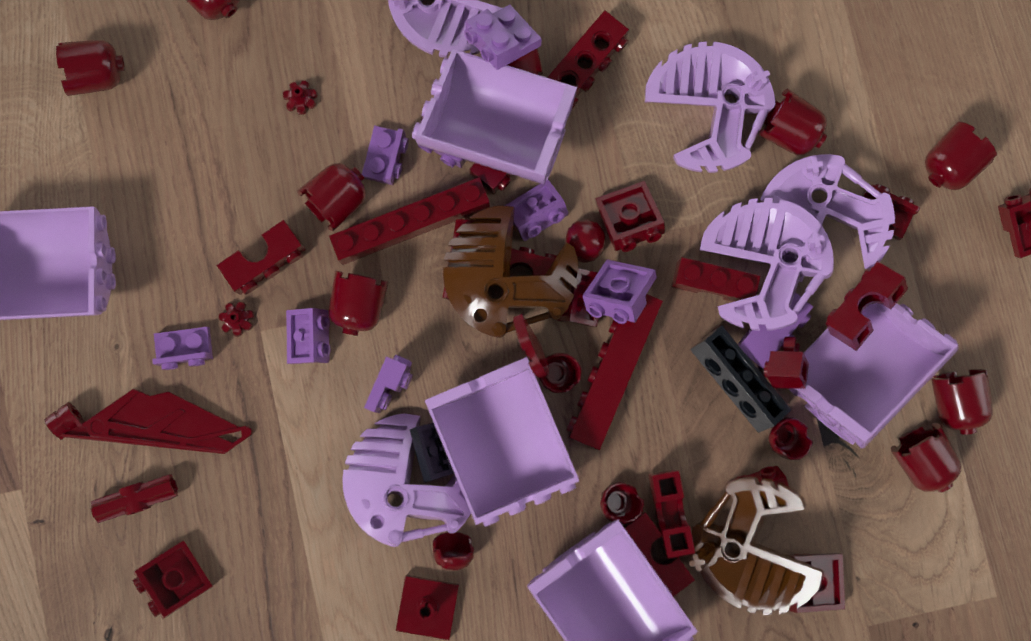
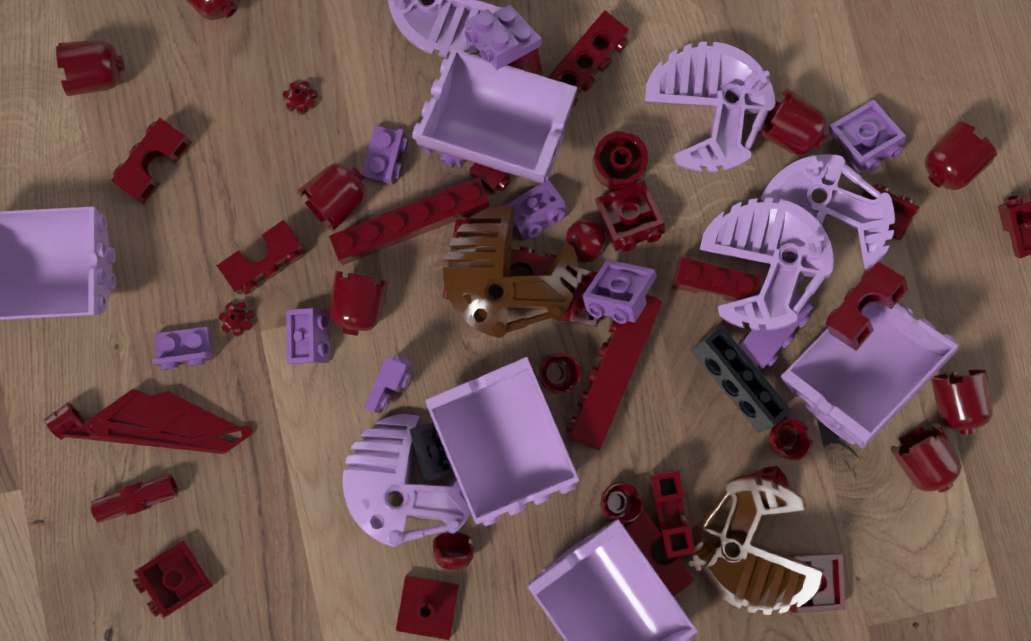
(134, 175): none -> dark red arch
(532, 347): dark red tile -> none
(625, 147): none -> dark red brick
(787, 367): dark red brick -> none
(868, 137): none -> medium lavender plate

